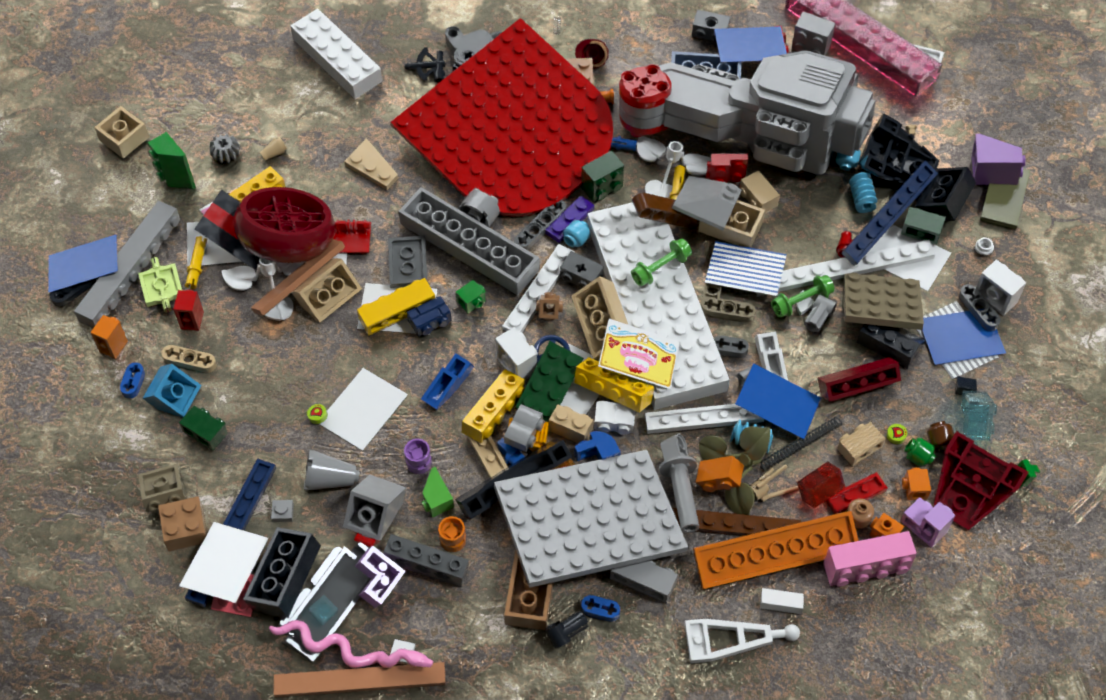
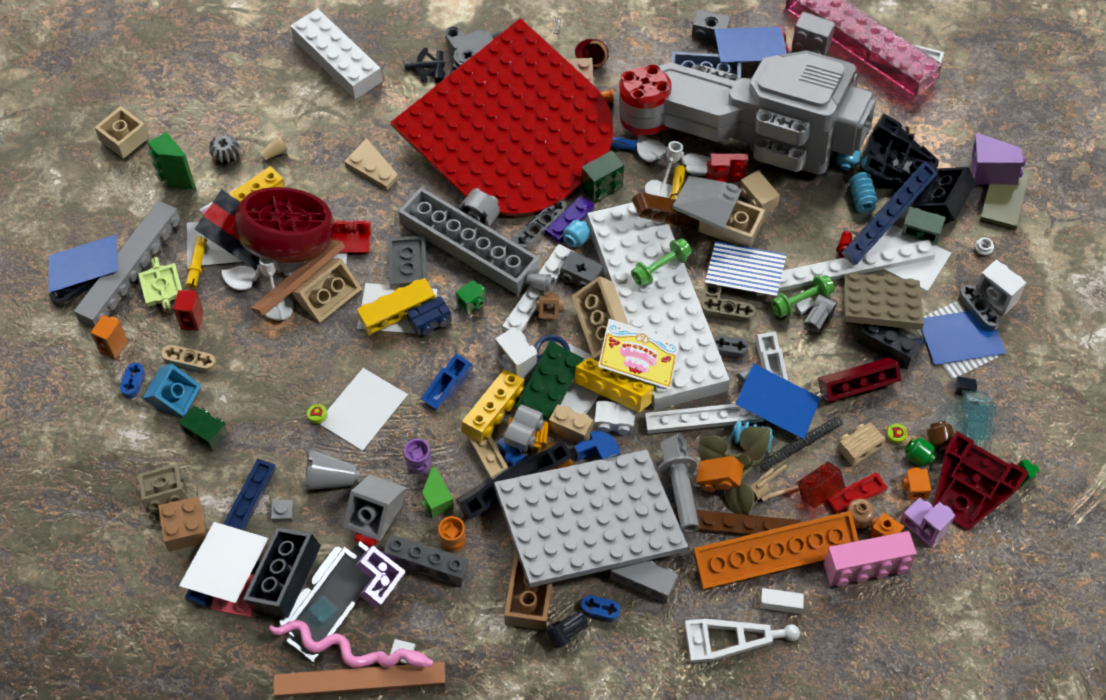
(543, 282): none -> light grey cone

